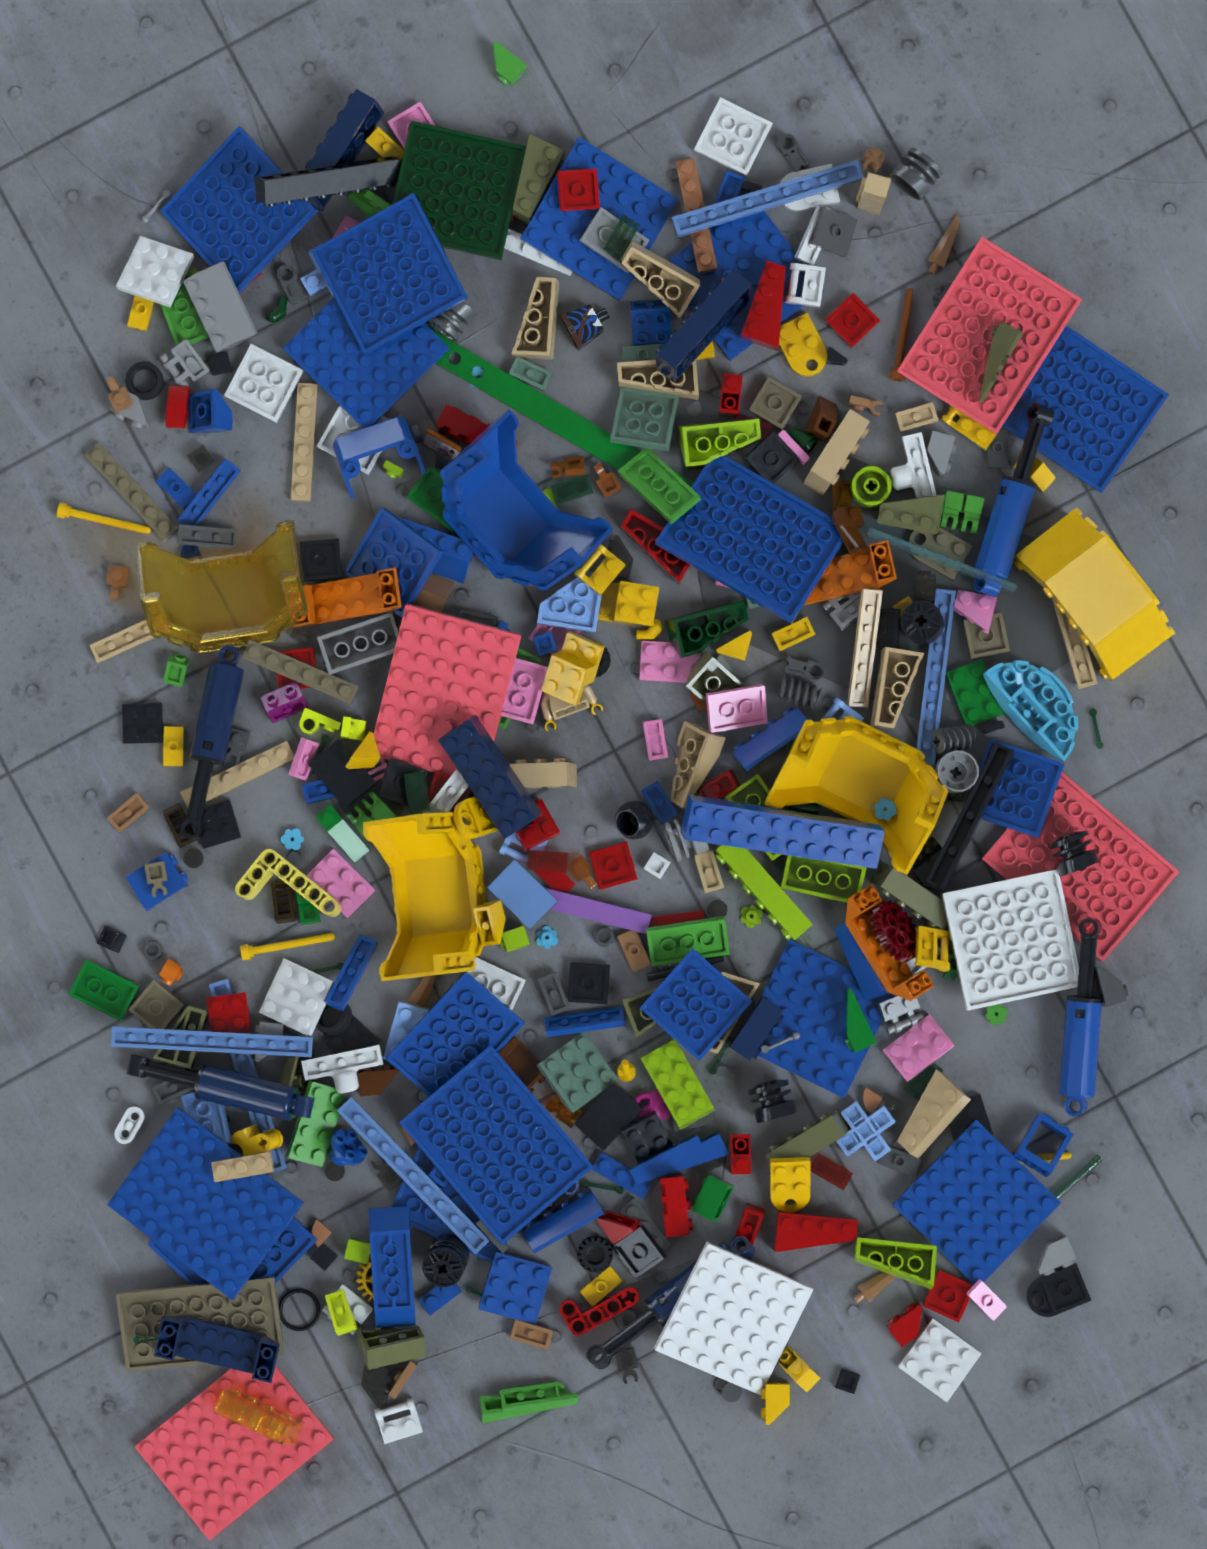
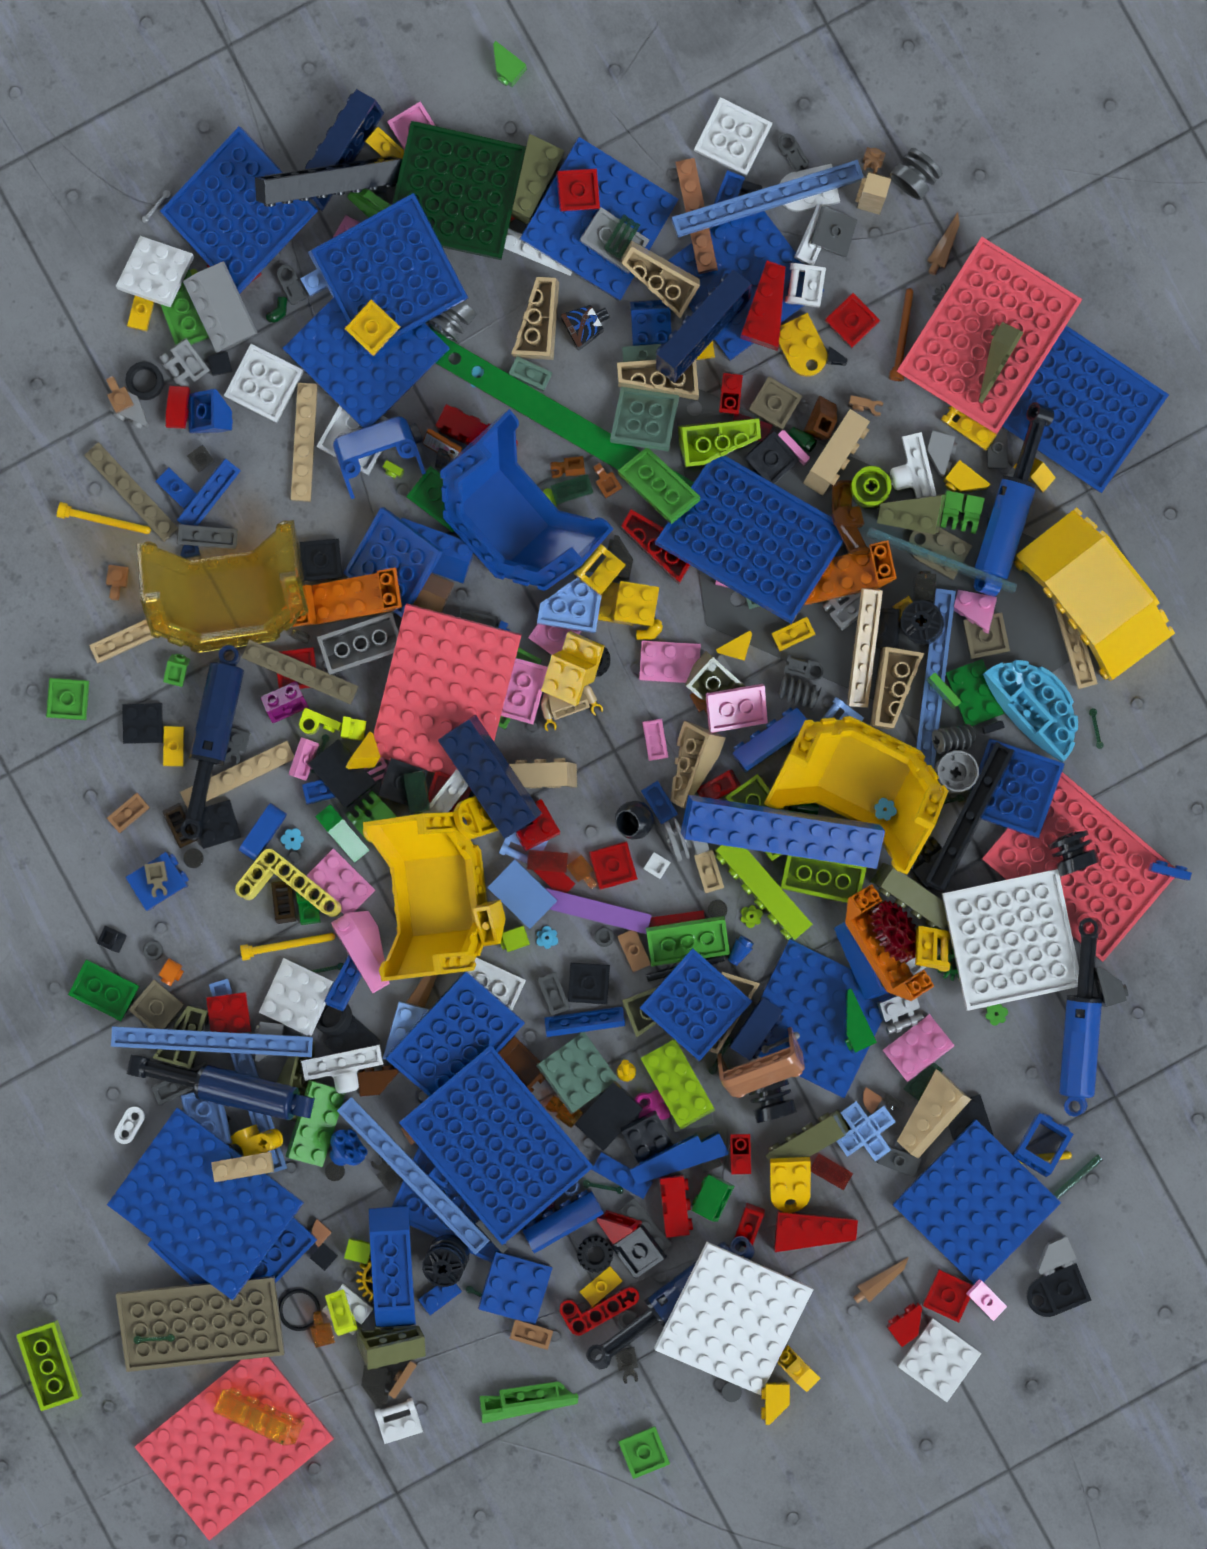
(49, 1365): none -> lime brick
(67, 699): none -> bright green plate
(217, 1345): dark blue slope -> none
(262, 831): none -> blue beam
(322, 1332): none -> clear orange plate
(363, 944): none -> bright pink wedge
(372, 327): none -> yellow plate
(545, 644): blue plate -> none
(644, 1452): none -> bright green plate
(700, 629): dark green wedge -> none
(740, 950): none -> blue cone
(762, 1071): none -> nougat windscreen
(847, 1381): black tile -> none
(900, 1259): lime wedge -> none
(916, 417): tan plate -> none
(943, 690): none -> bright green tile
(964, 479): none -> yellow slope
(1178, 872): none -> blue plate

